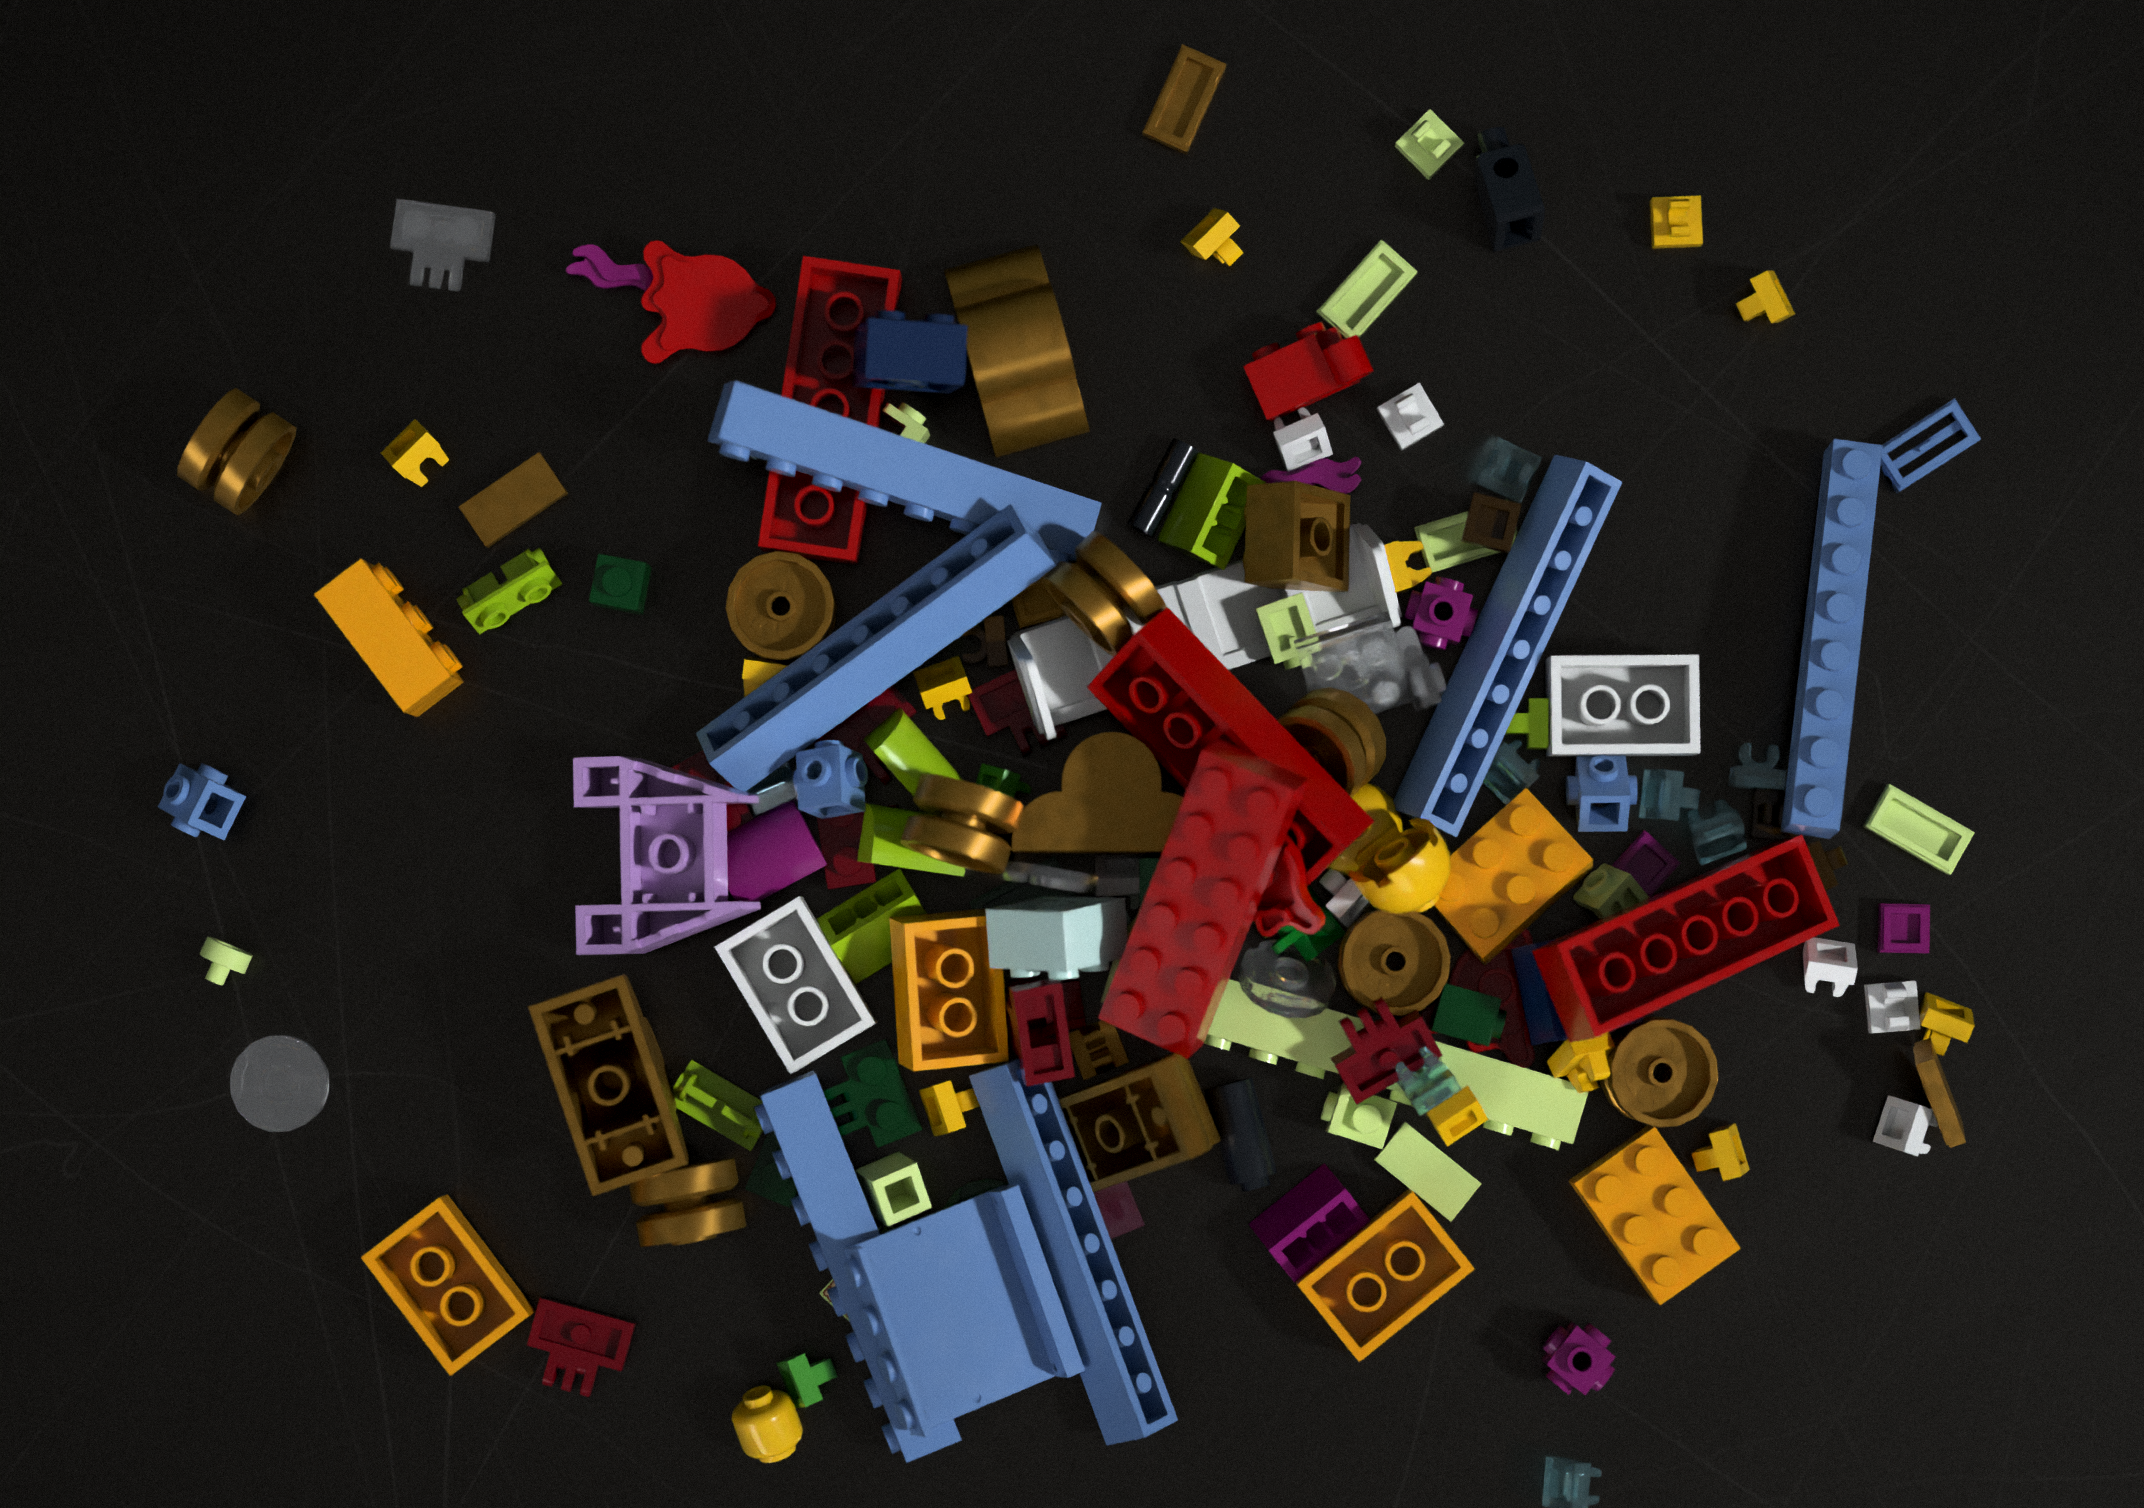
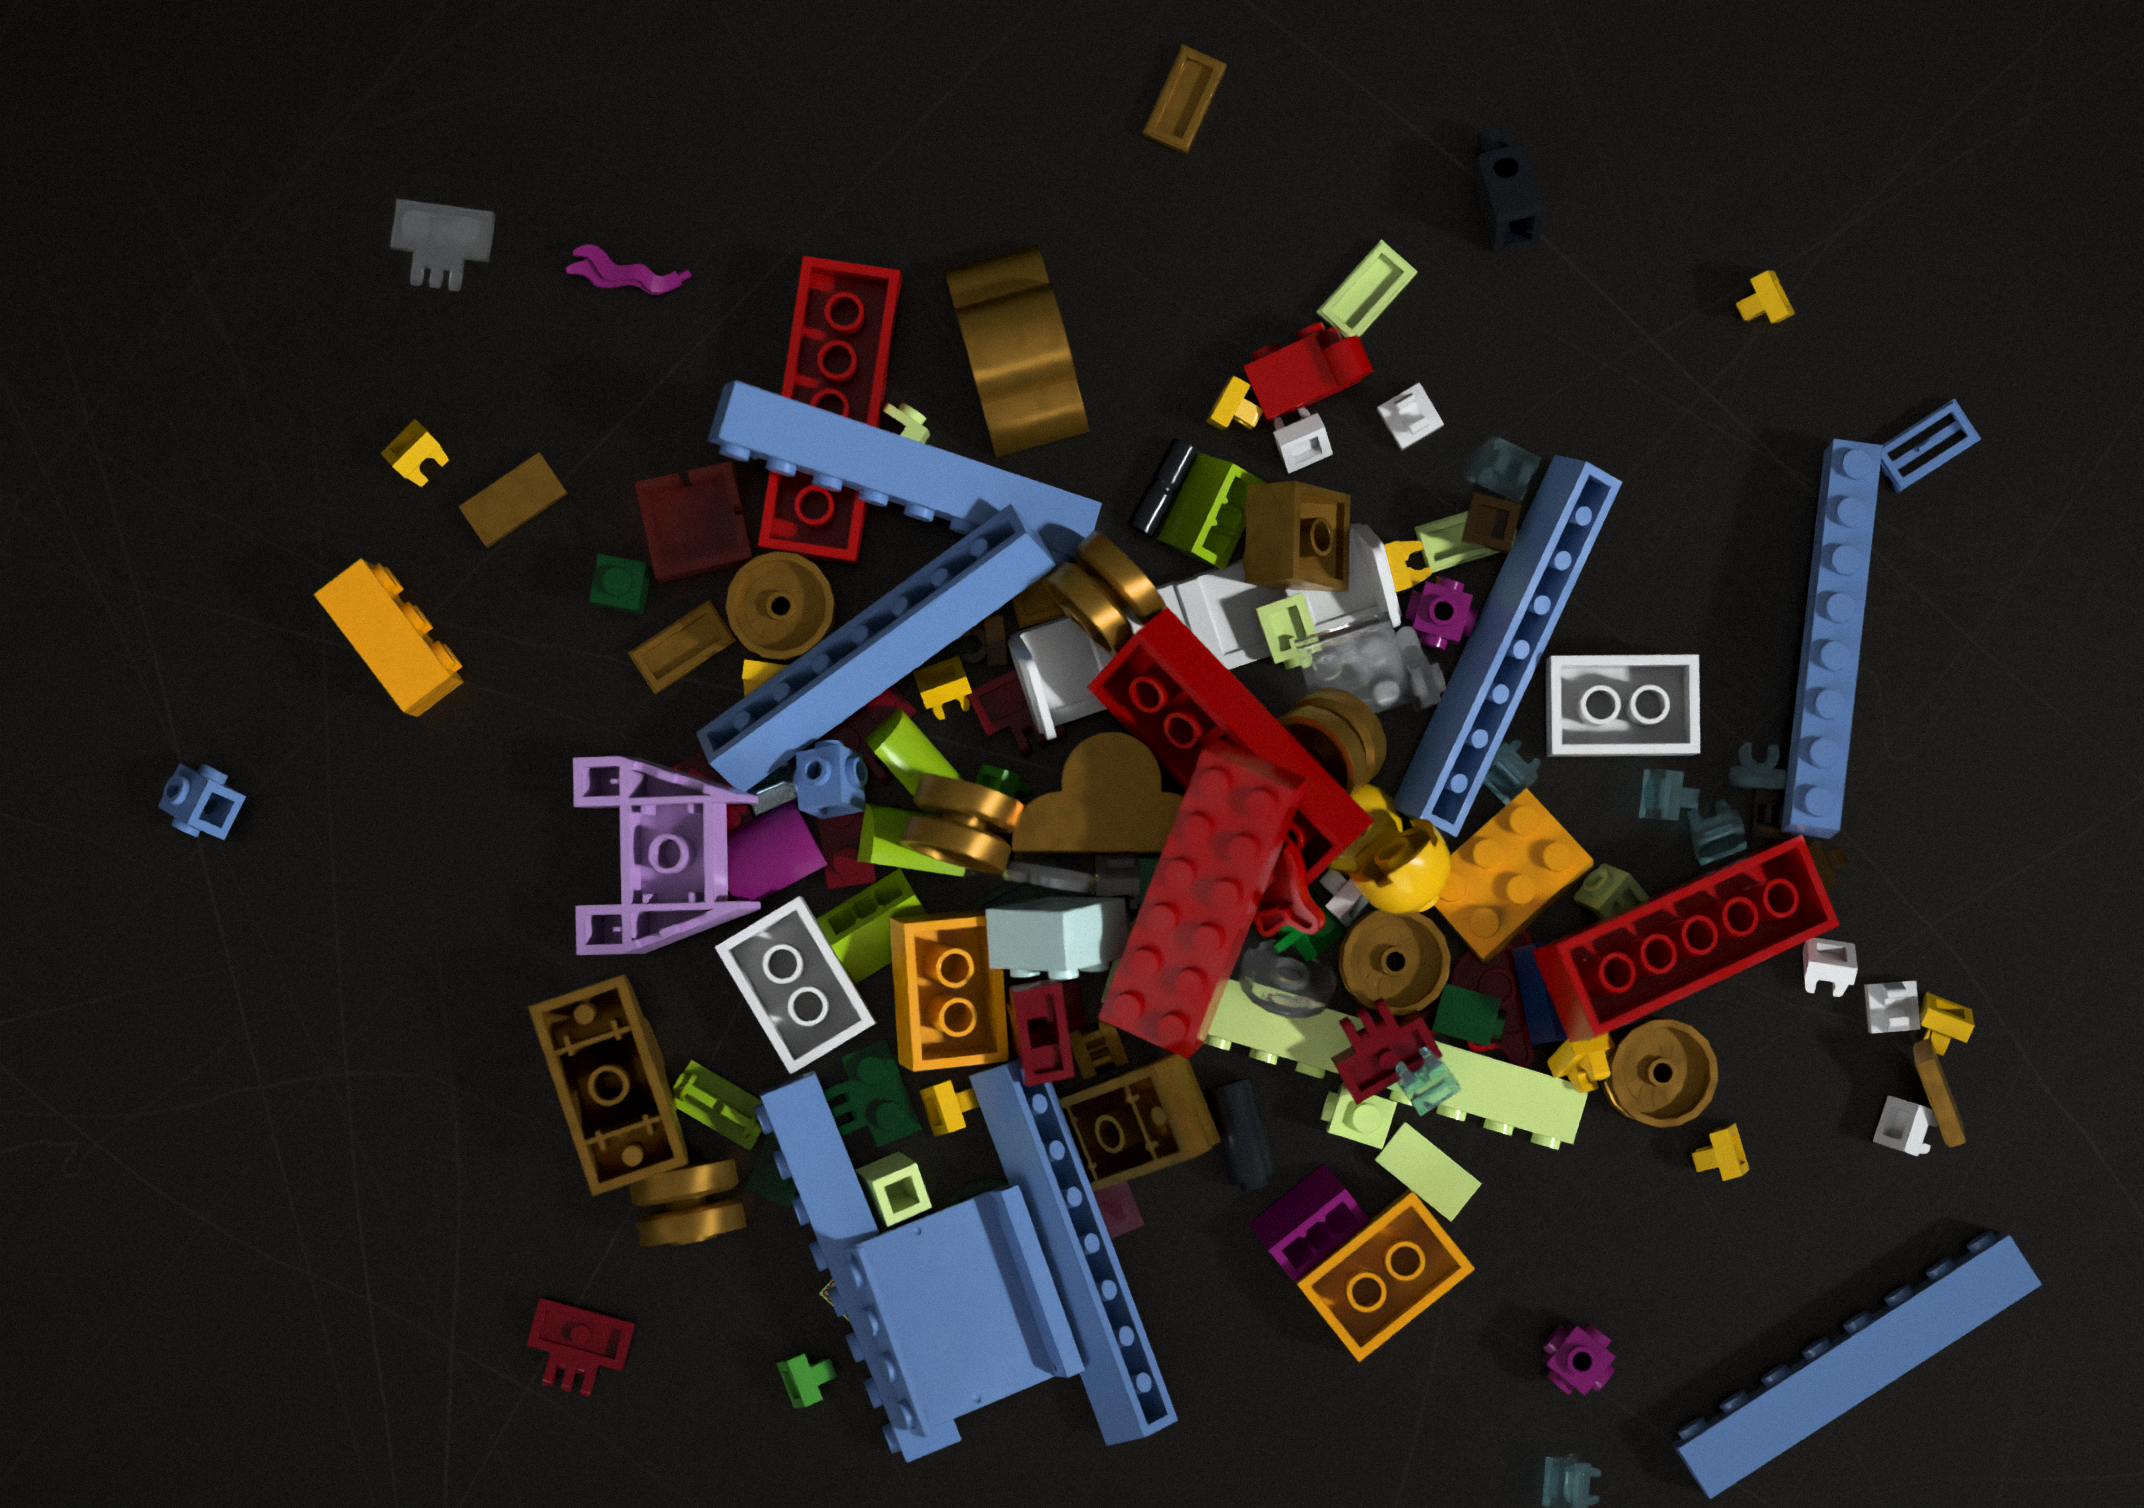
(223, 958): yellowish green tile -> none
(236, 451): pearl gold wheel -> none
(279, 1083): clear tile -> none
(448, 1284): light orange brick -> none
(528, 582): lime hinge -> none
(682, 647): none -> pearl gold tile
(695, 525): none -> clear red piece
(702, 302): red tile -> none
(767, 1424): yellow head -> none
(909, 354): dark blue brick -> none
(1212, 237): yellow tile -> none
(1233, 406): none -> yellow tile
(1323, 473): magenta hair -> none
(1429, 144): yellowish green tile -> none
(1457, 1116): yellow tile -> none
(1533, 724): lime tile -> none
(1601, 793): medium blue brick -> none
(1647, 862): magenta tile -> none
(1654, 1214): light orange brick -> none
(1676, 222): yellow tile -> none
(1855, 1363): none -> medium blue brick
(1903, 928): magenta tile -> none
(1918, 829): yellowish green tile -> none

